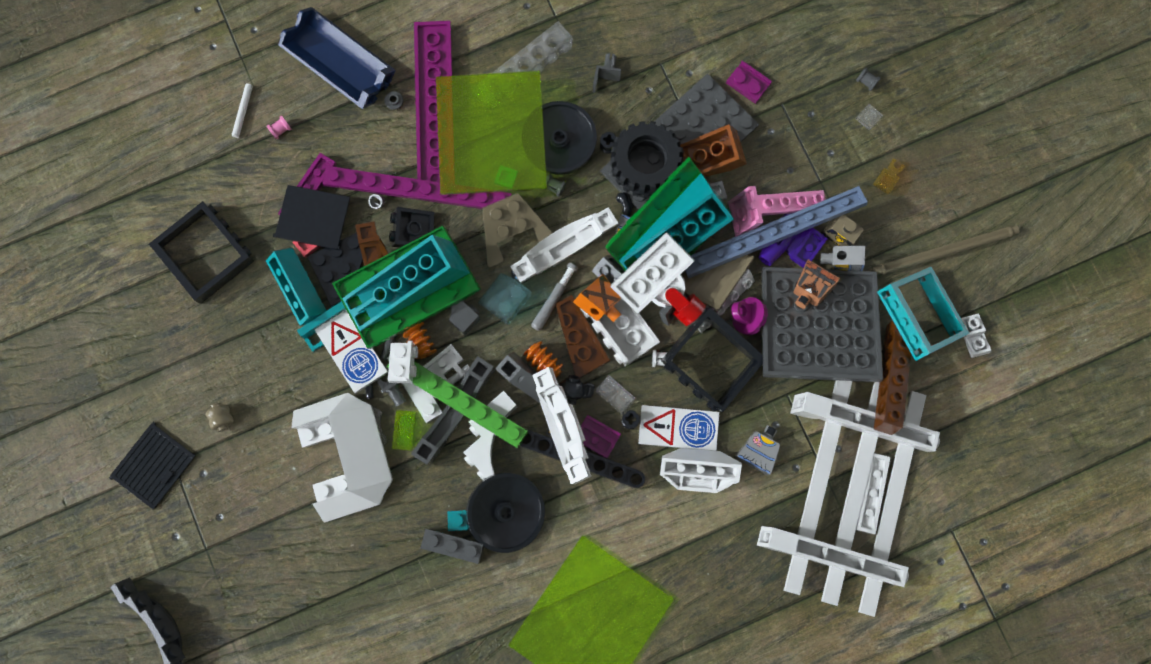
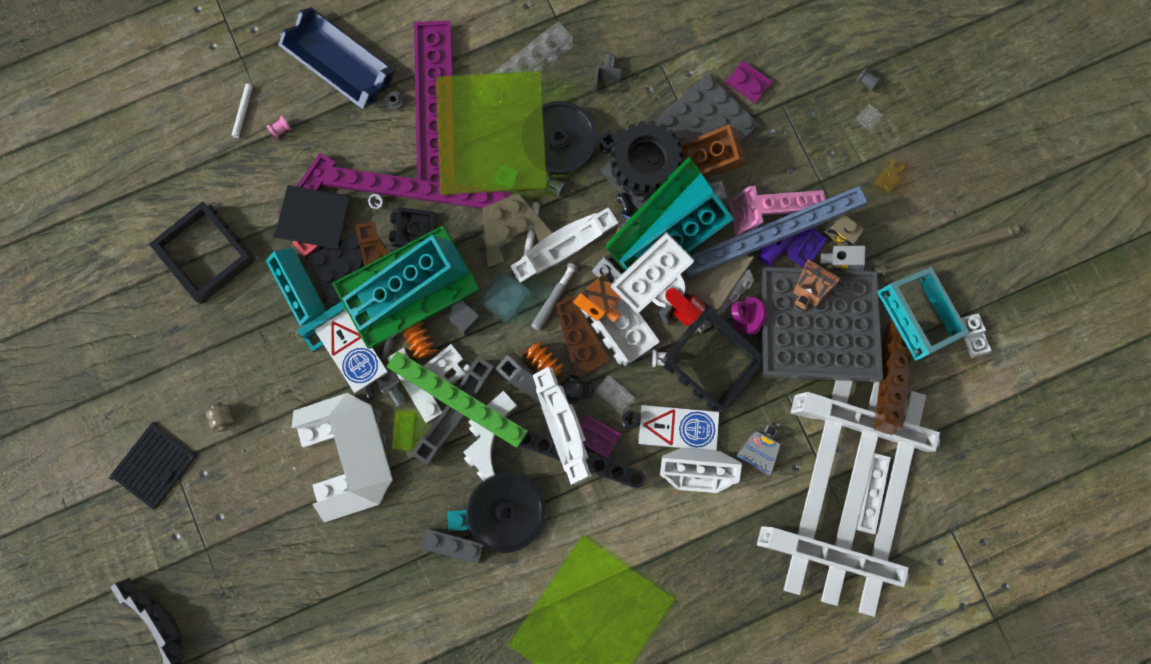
(402, 362): white bracket -> none
(530, 235): none -> white bar

